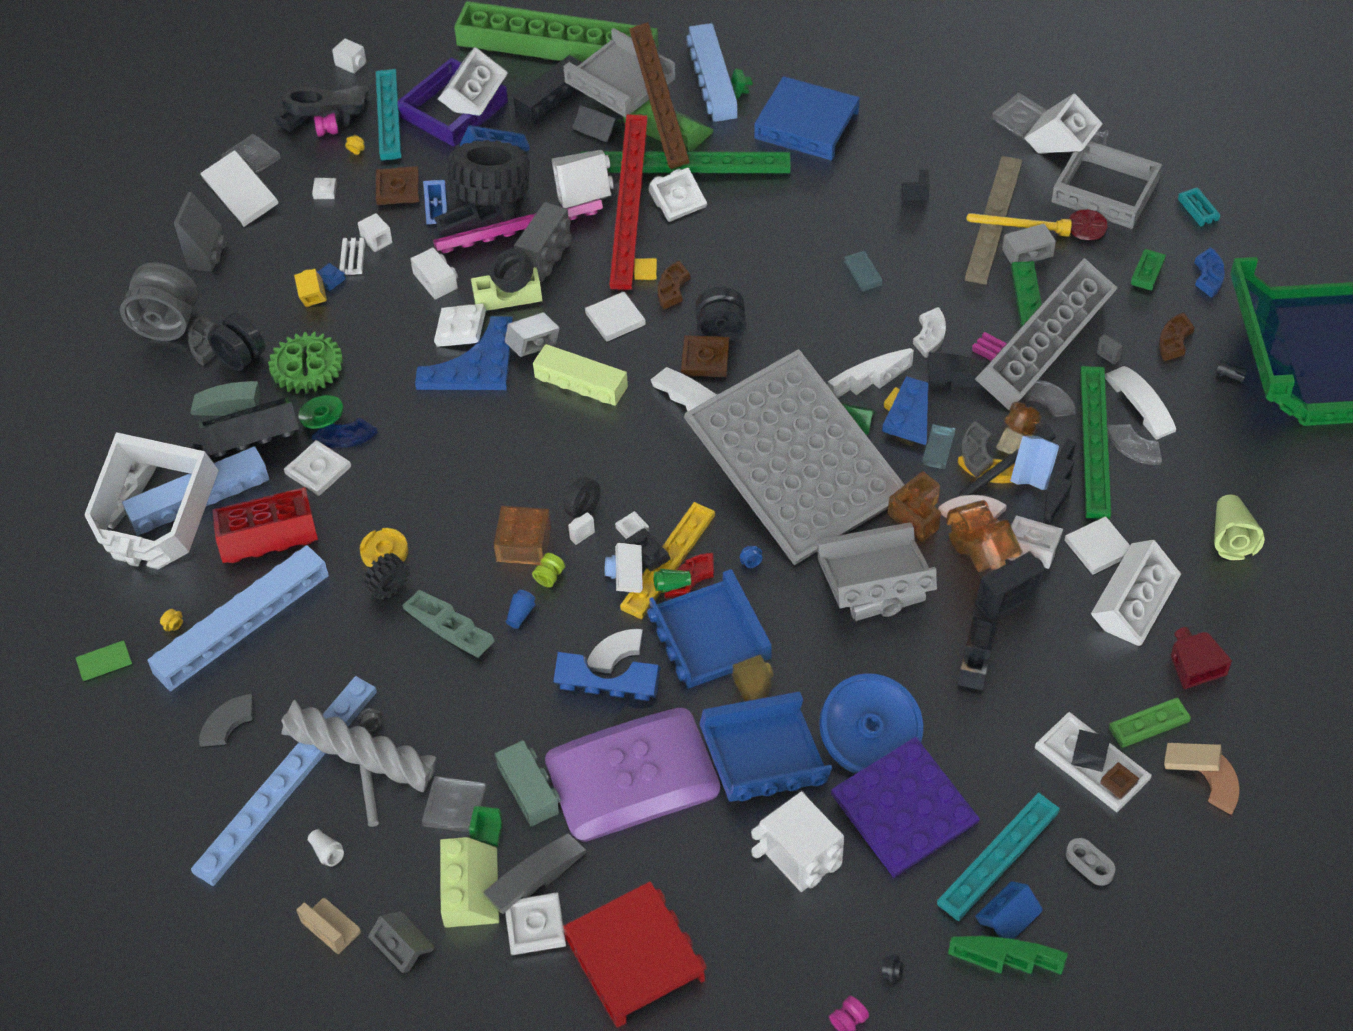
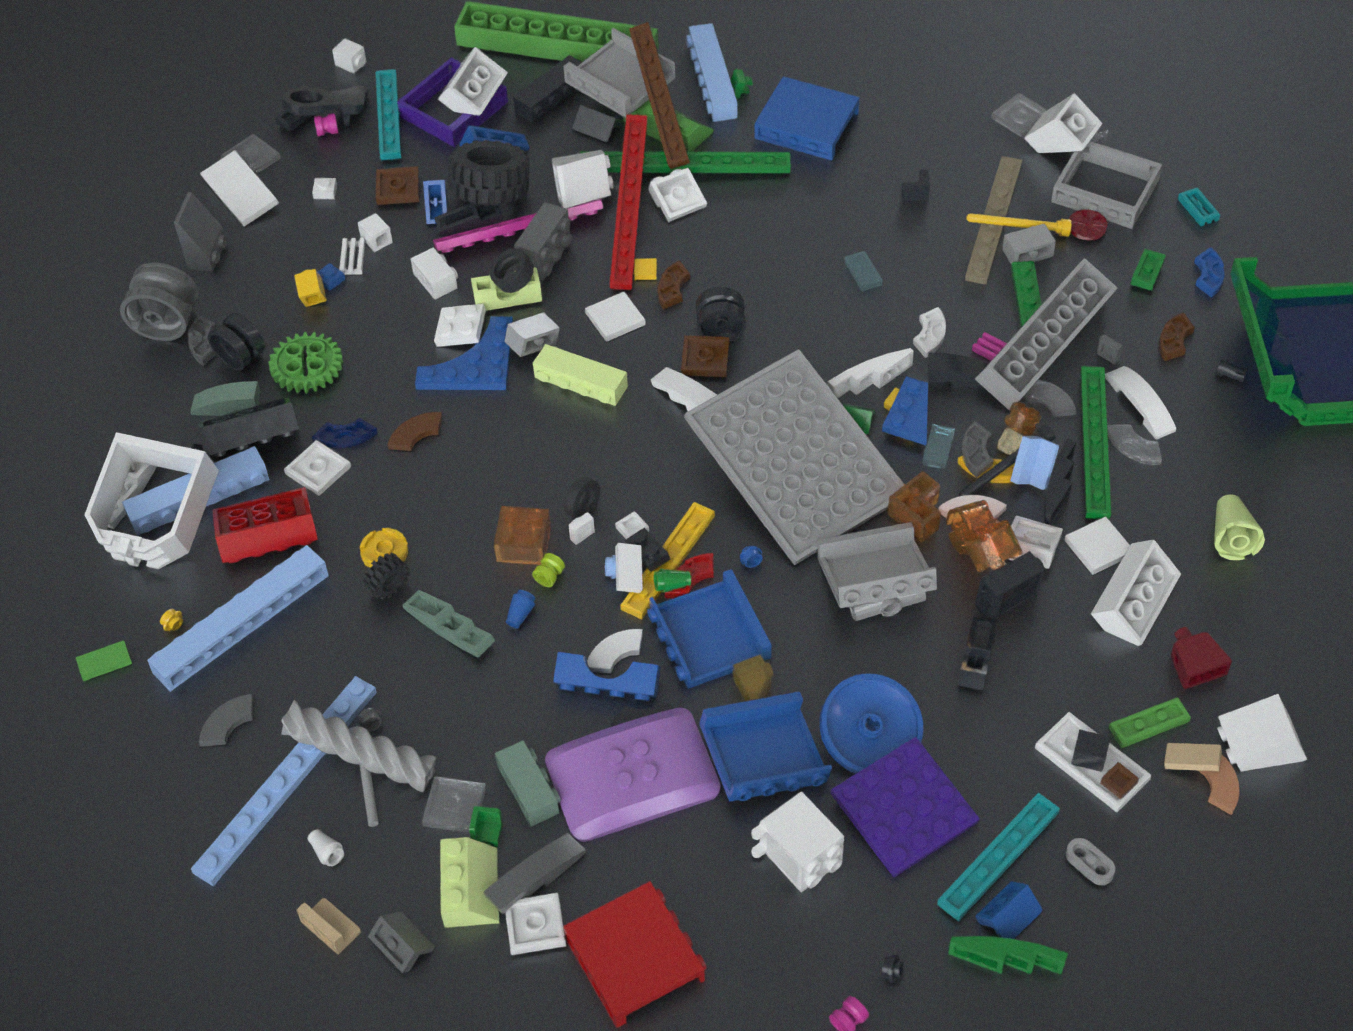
(320, 411): green dish -> none
(355, 144): yellow plate -> none
(415, 429): none -> reddish brown tile
(1261, 735): none -> white slope

